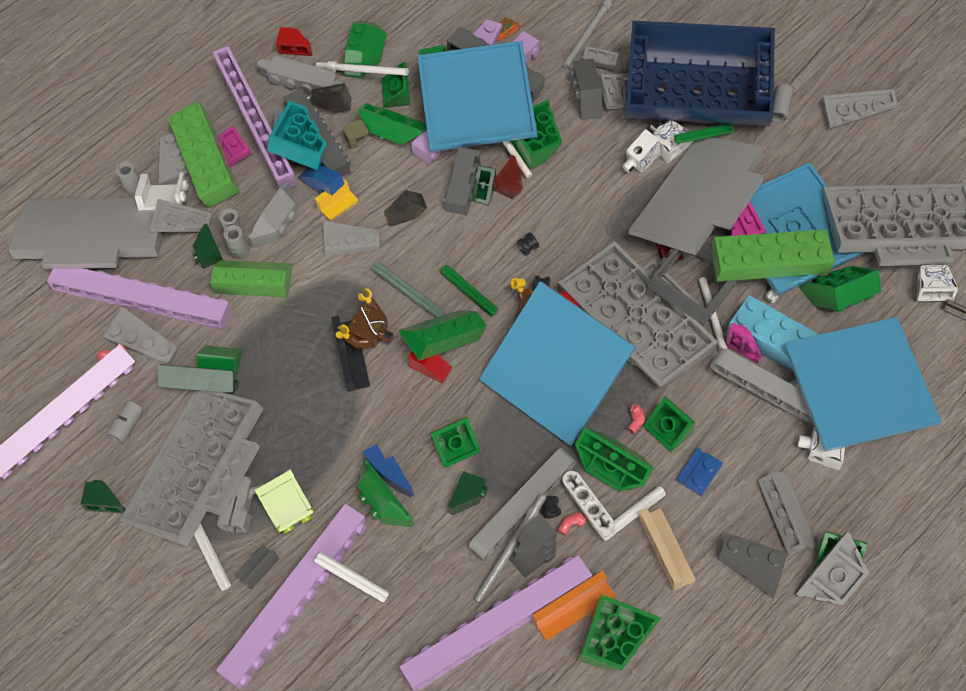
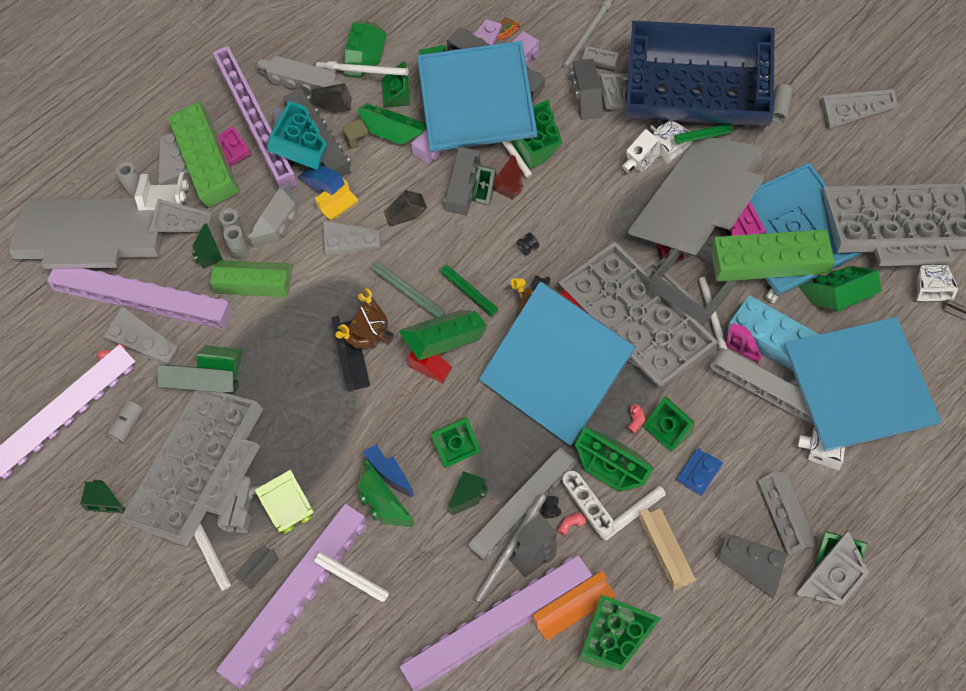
(292, 42): red slope -> none

